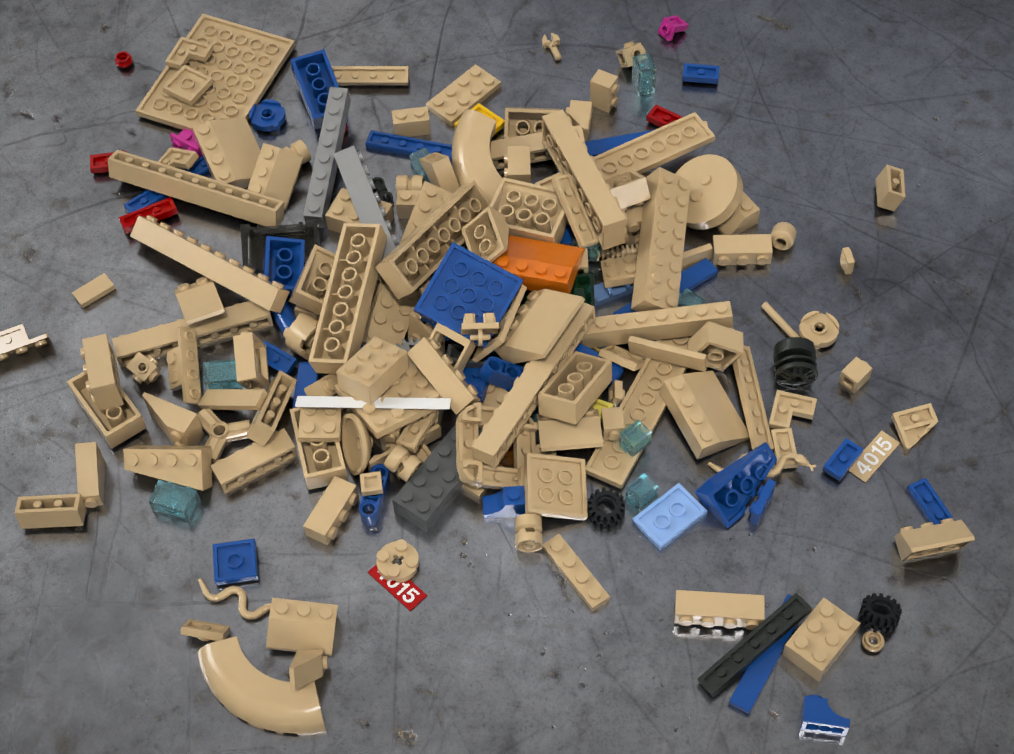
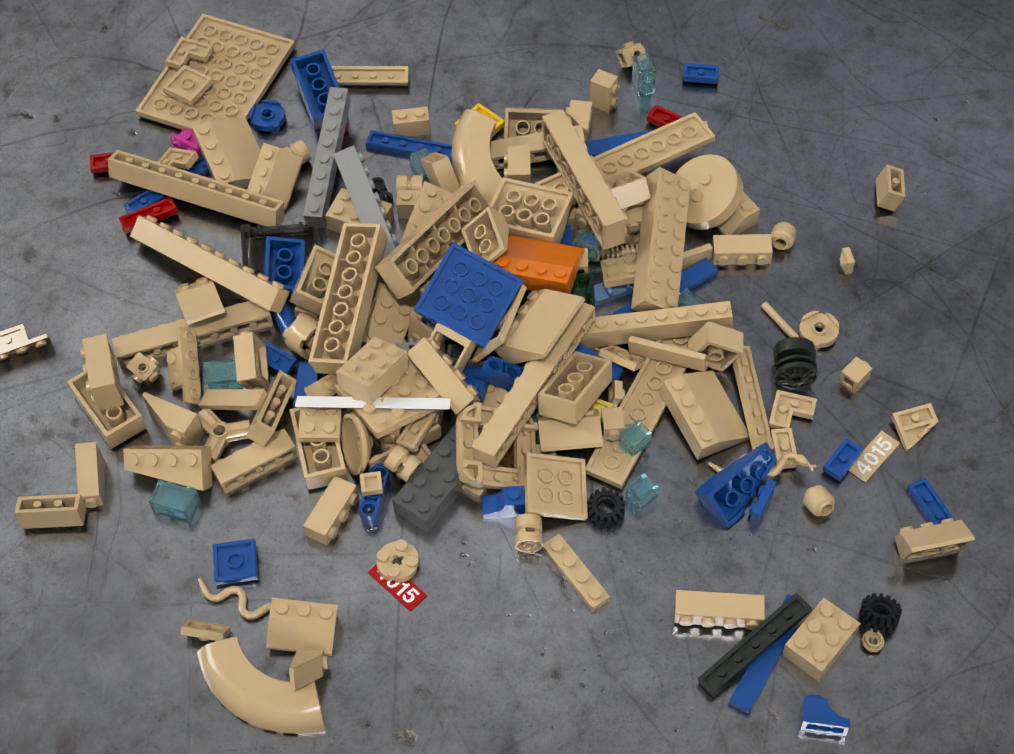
(93, 290): tan tile -> none
(123, 59): red plate -> none
(463, 94): tan plate -> none
(480, 330): tan hips -> none
(552, 45): tan bar -> none
(575, 210): tan tile -> none
(669, 516): light blue tile -> none
(672, 25): dark pink bracket -> none
(819, 500): none -> tan head

